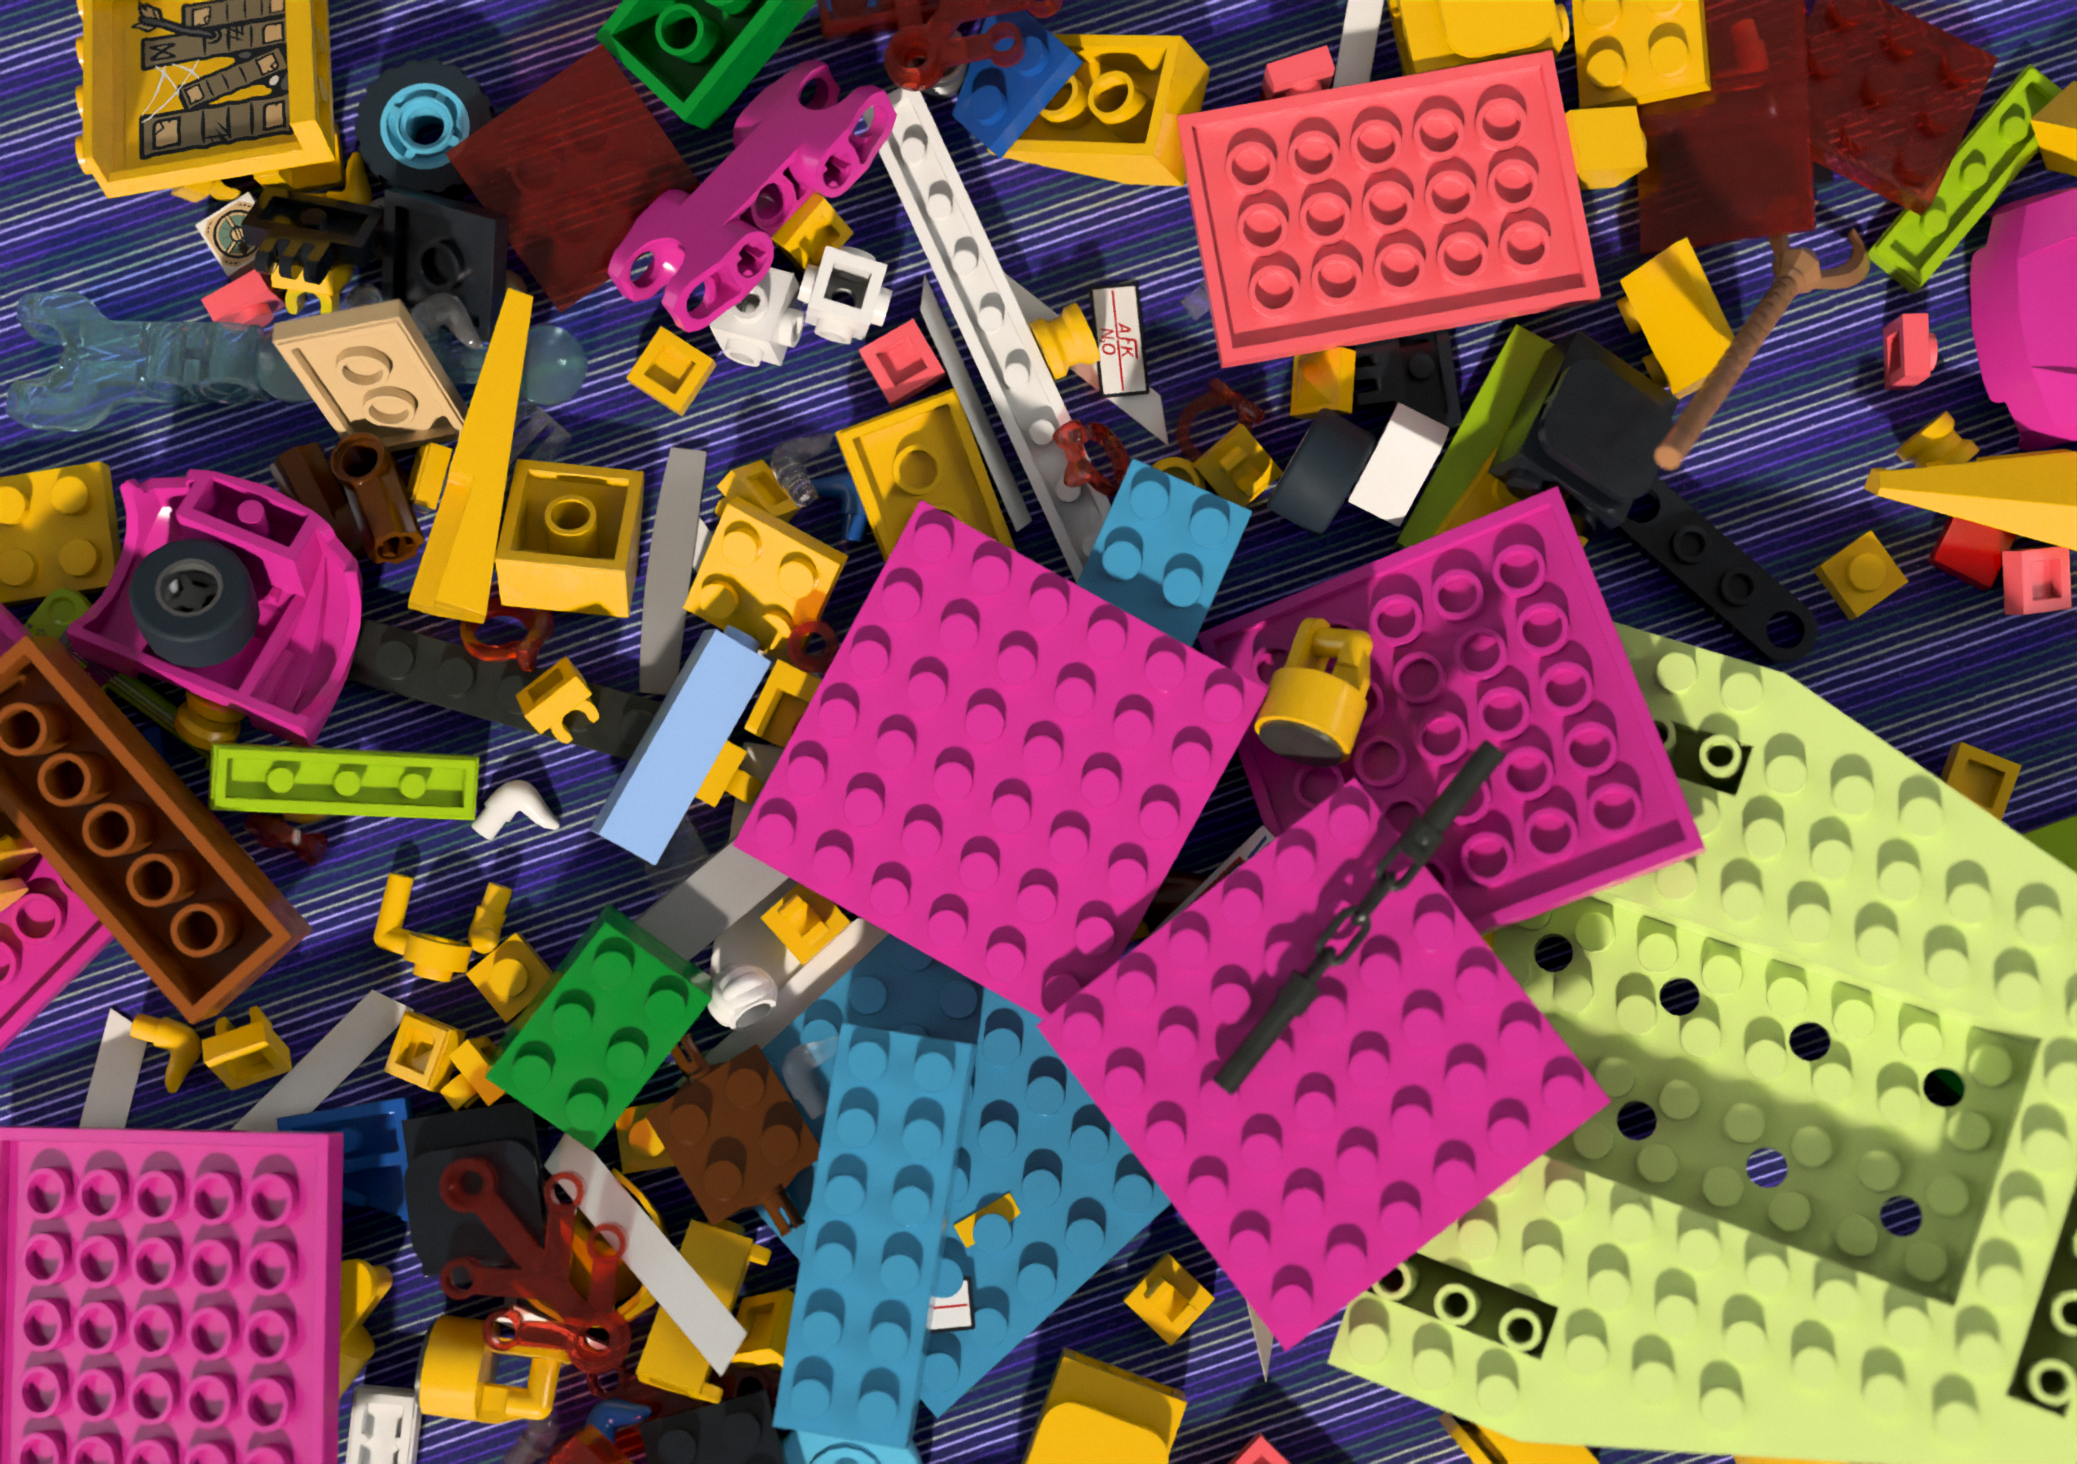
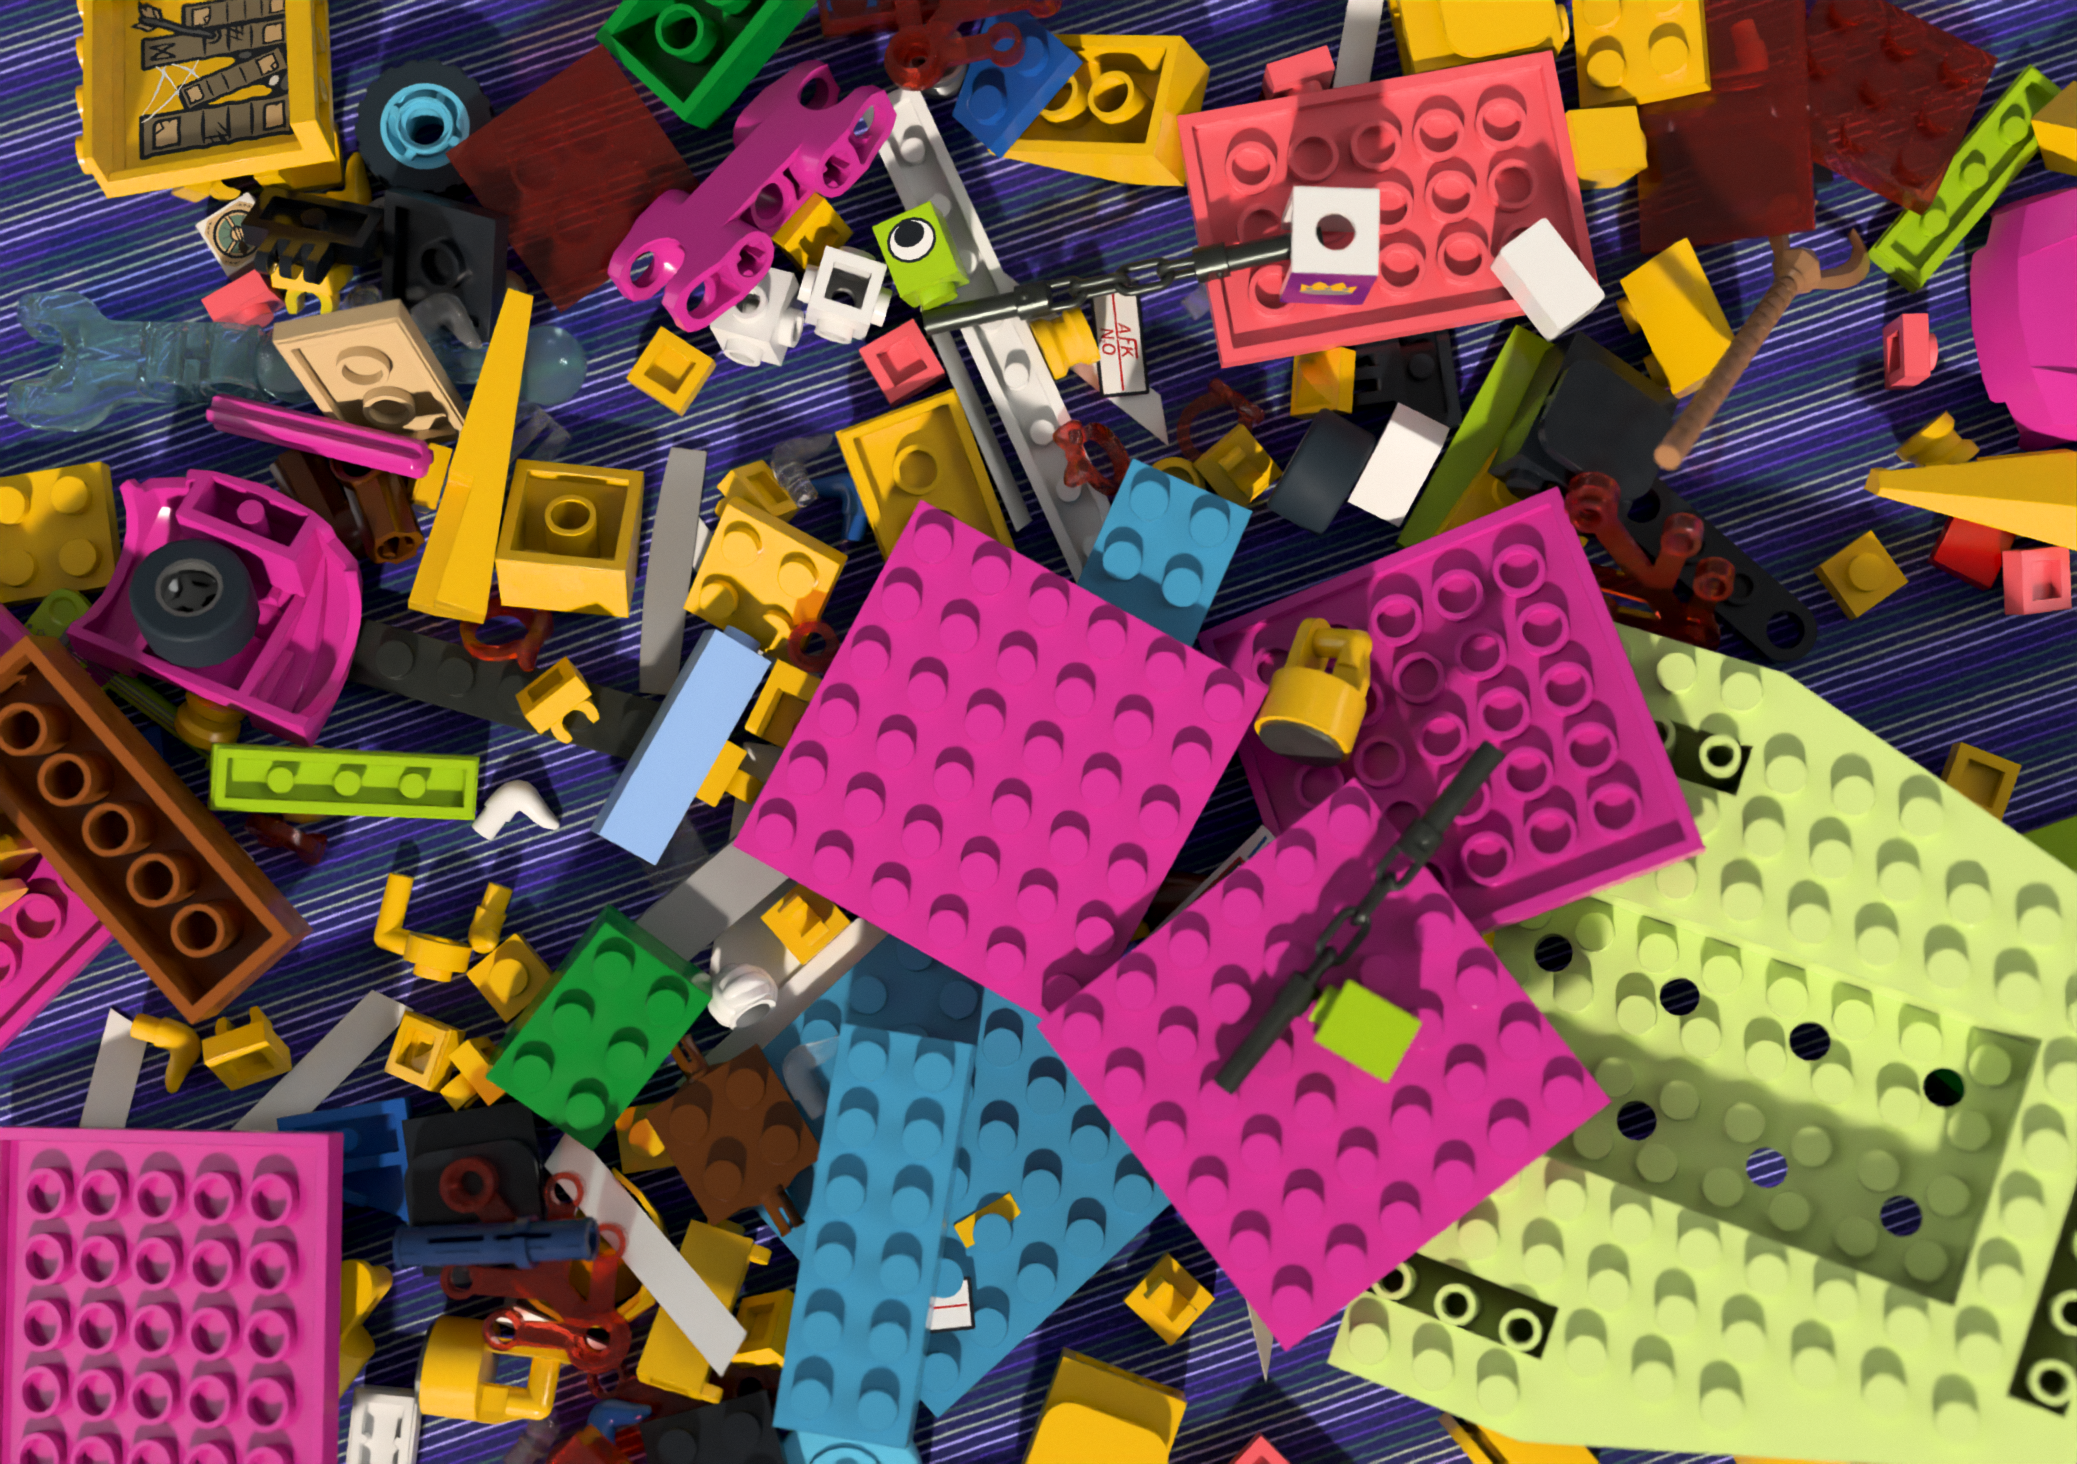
(320, 435): none -> dark pink axle
(520, 1242): none -> dark blue pin
(922, 256): none -> lime brick
(1036, 299): none -> pearl dark grey piece
(1325, 274): none -> white piece
(1363, 1028): none -> lime brick
(1547, 280): none -> white piece
(1593, 508): none -> clear red plant

